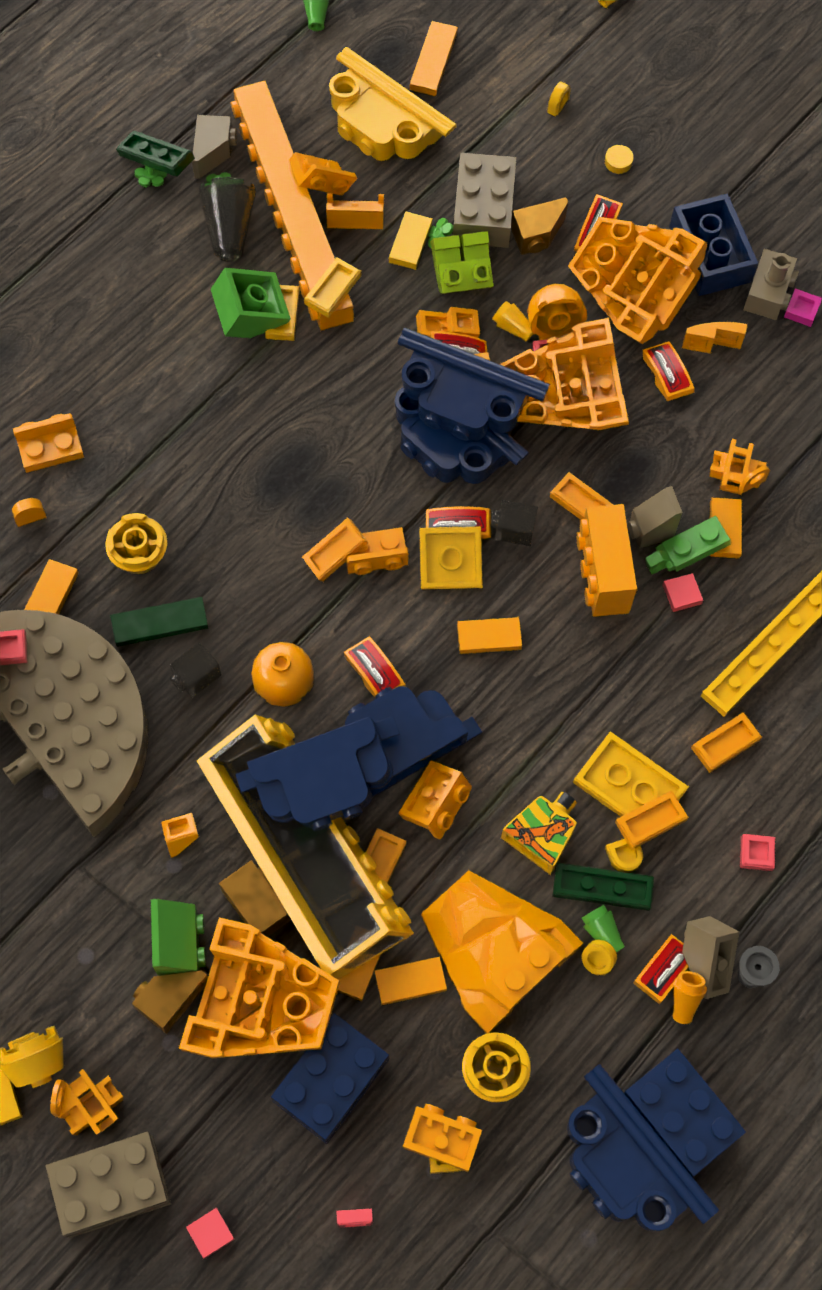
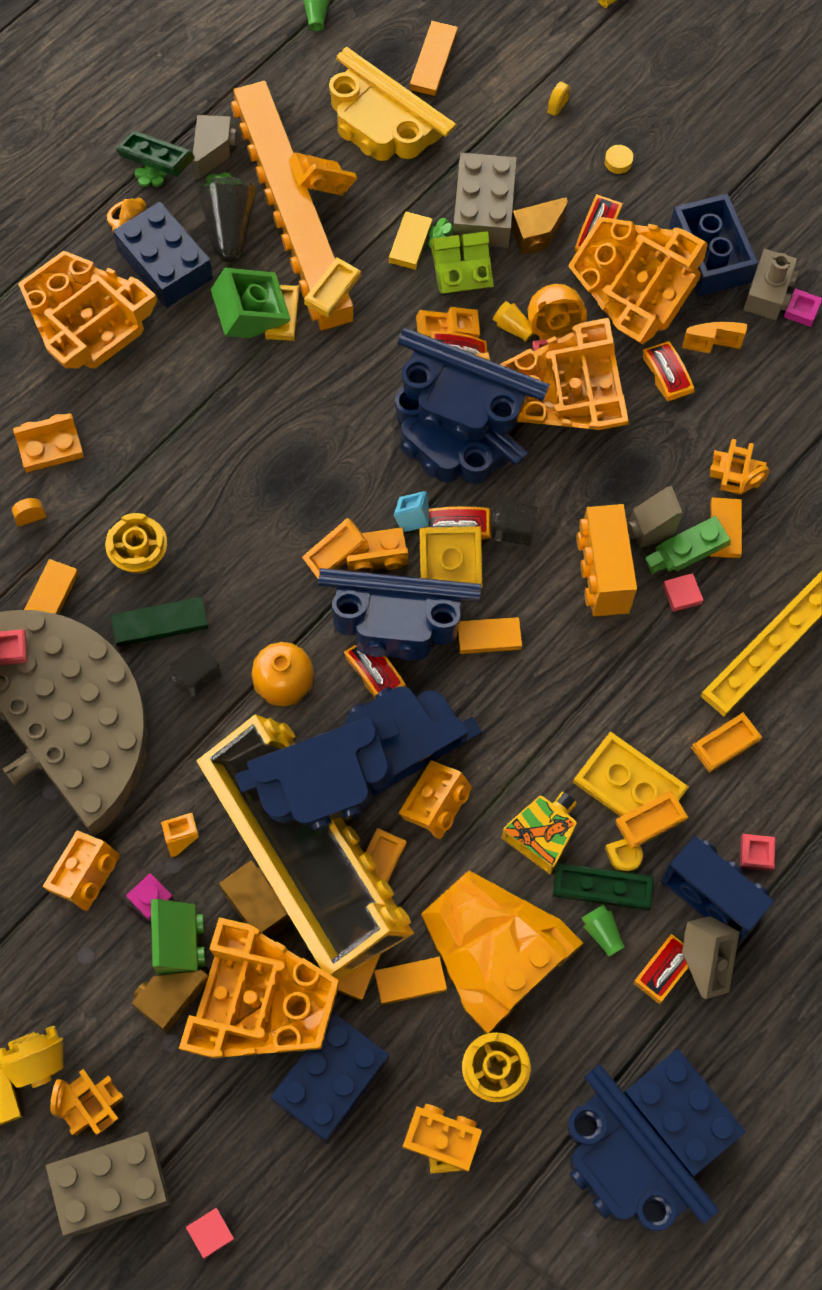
(82, 870): none -> light orange bracket
(85, 310): none -> light orange wedge
(129, 209): none -> light orange piece
(146, 890): none -> dark pink plate
(163, 254): none -> brick
(354, 1218): coral tile -> none
(355, 213): light orange hinge -> none
(395, 612): none -> dark blue brick
(412, 511): none -> medium azure slope
(576, 496): light orange tile -> none
(599, 957): yellow tile -> none
(688, 994): light orange cone -> none
(716, 887): none -> dark blue brick
(758, 967): dark grey piece -> none

